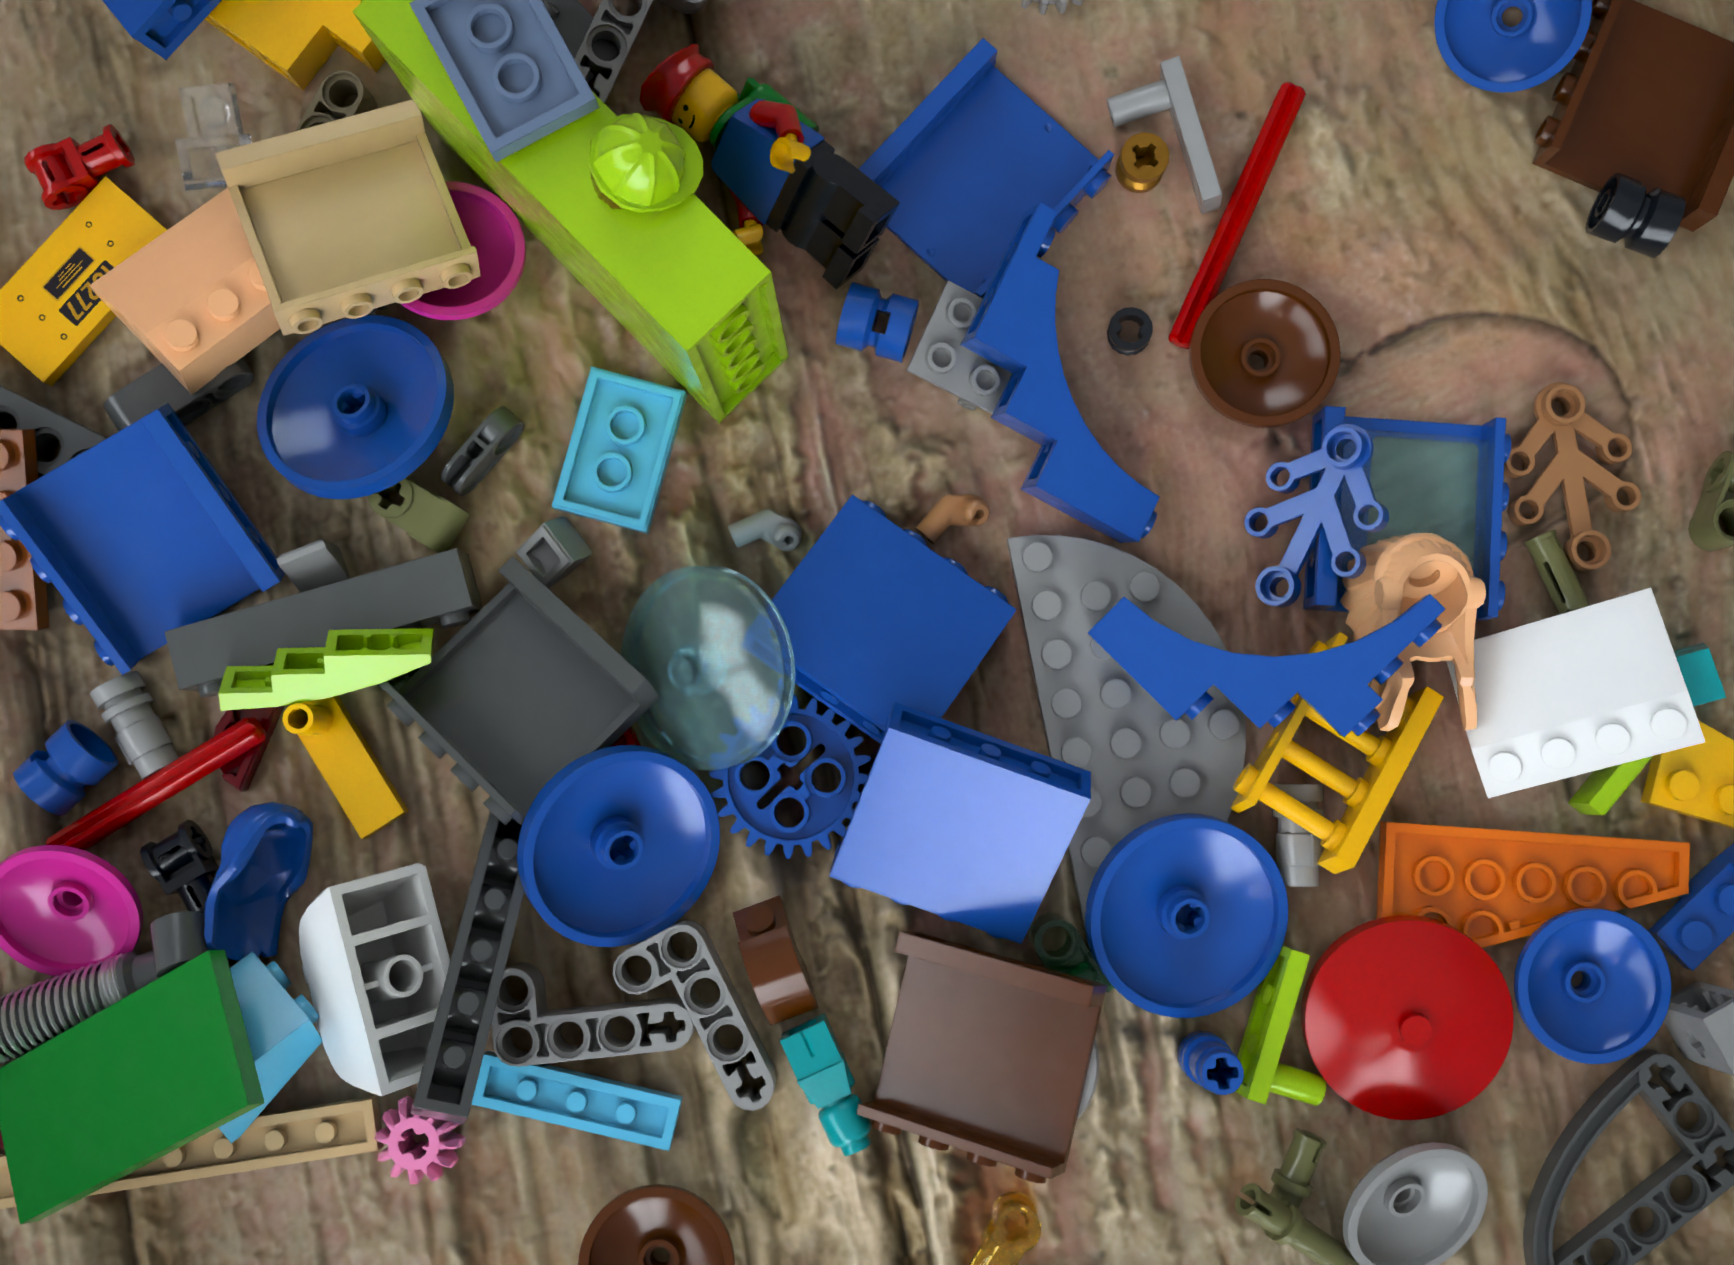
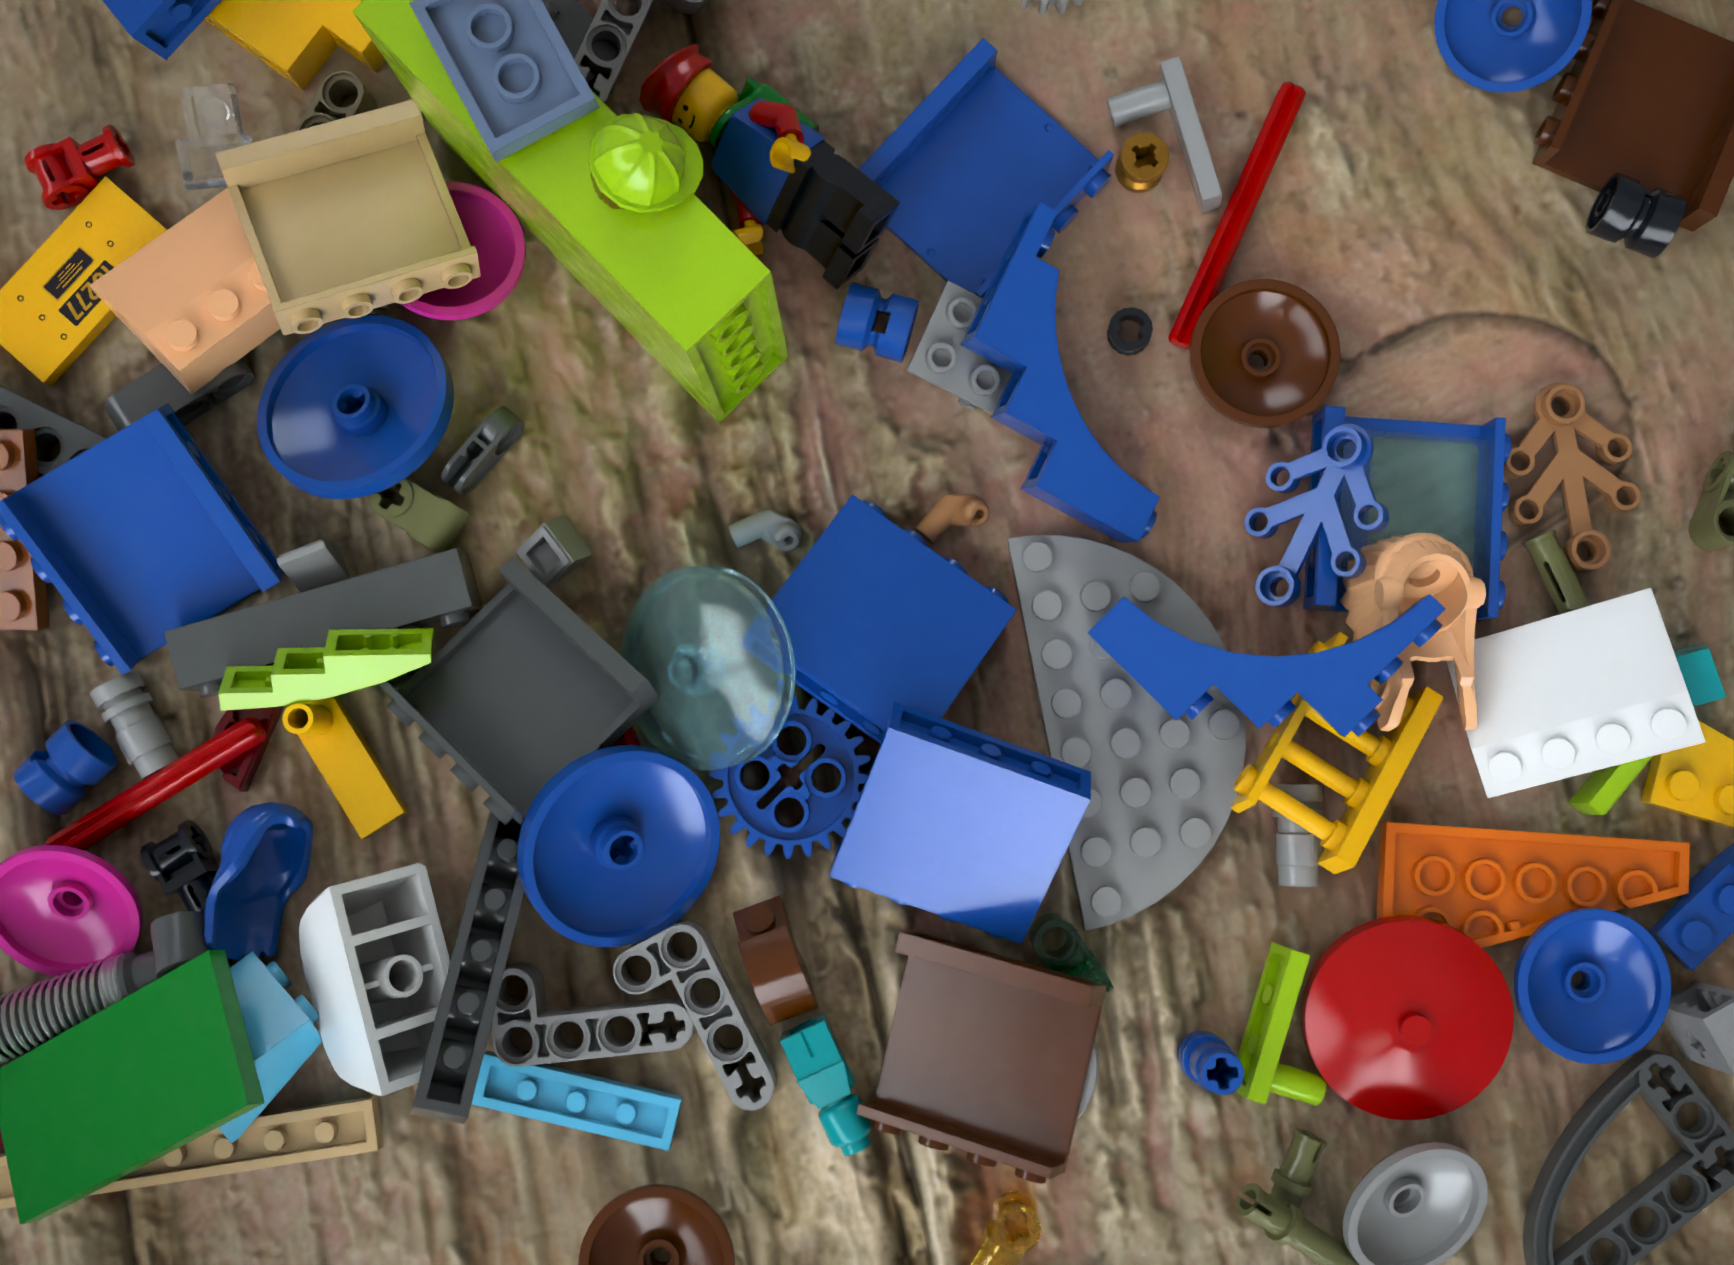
(418, 1157): bright pink gear -> none
(619, 450): medium azure tile -> none
(1186, 915): blue dish -> none

